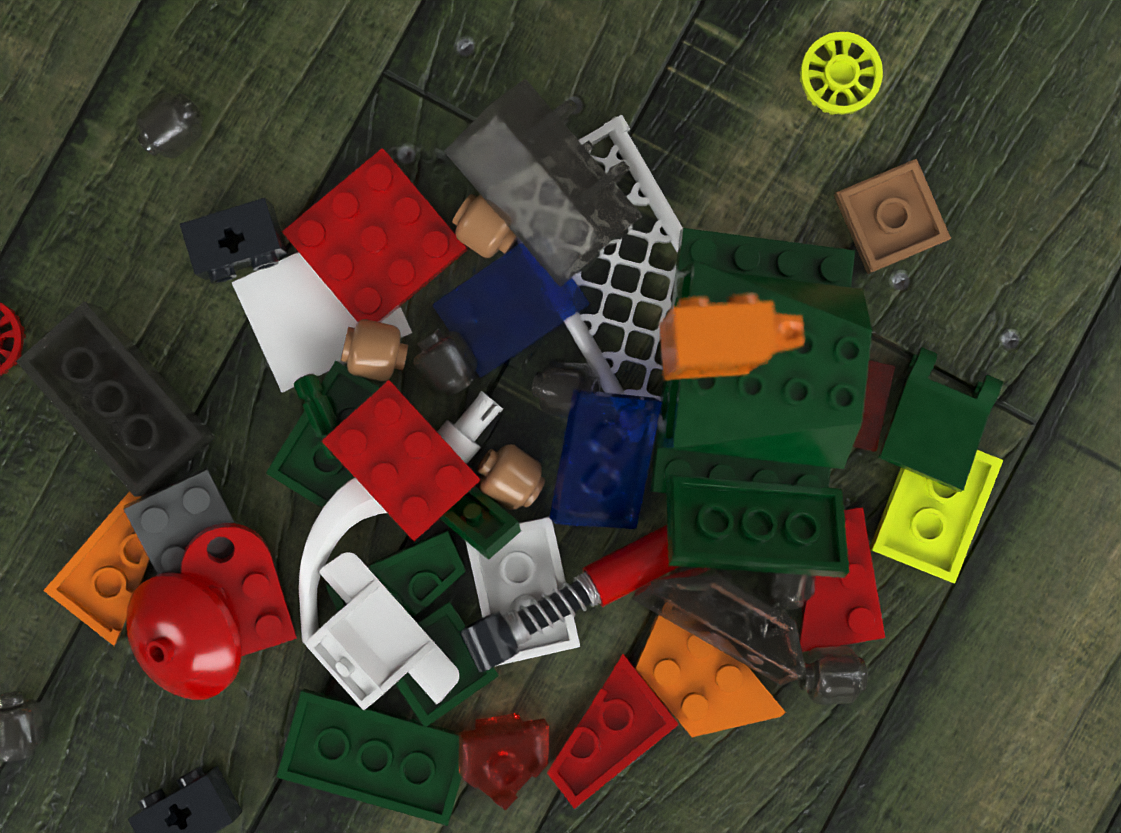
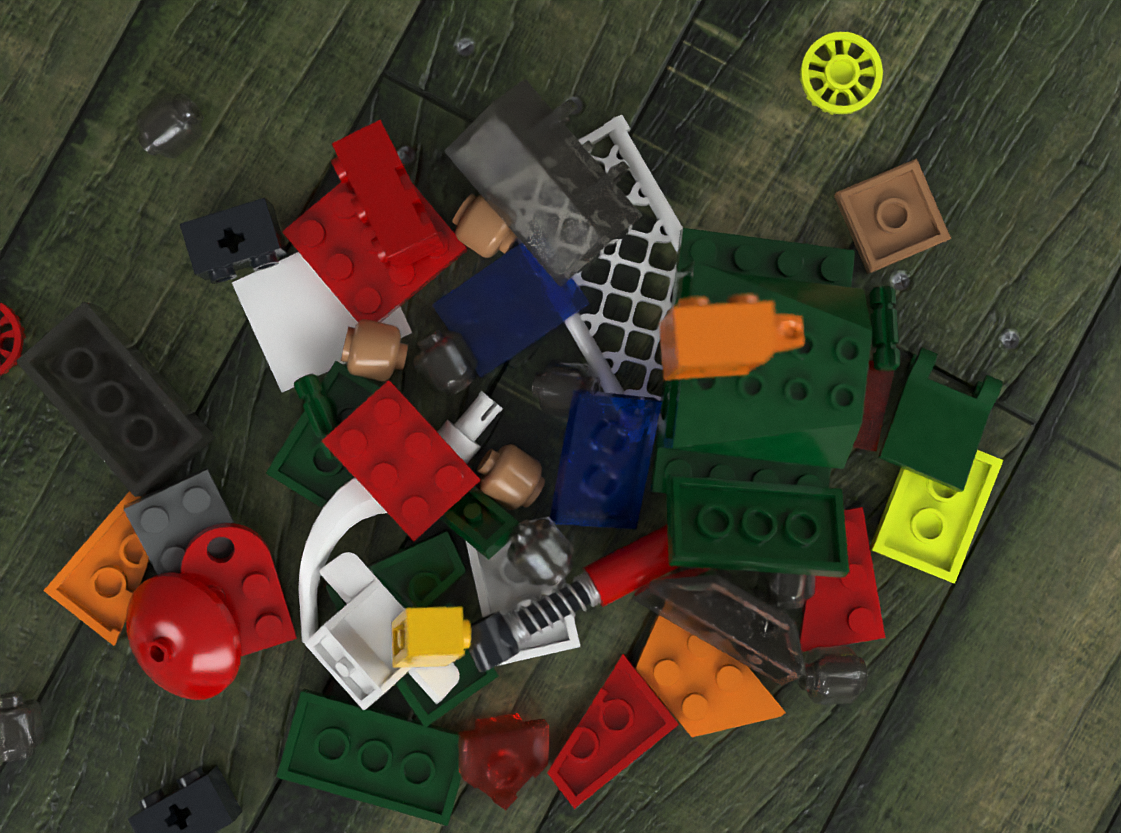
(385, 196): none -> red wedge
(429, 637): none -> yellow brick
(540, 552): none -> clear smoke head
(884, 328): none -> dark green axle

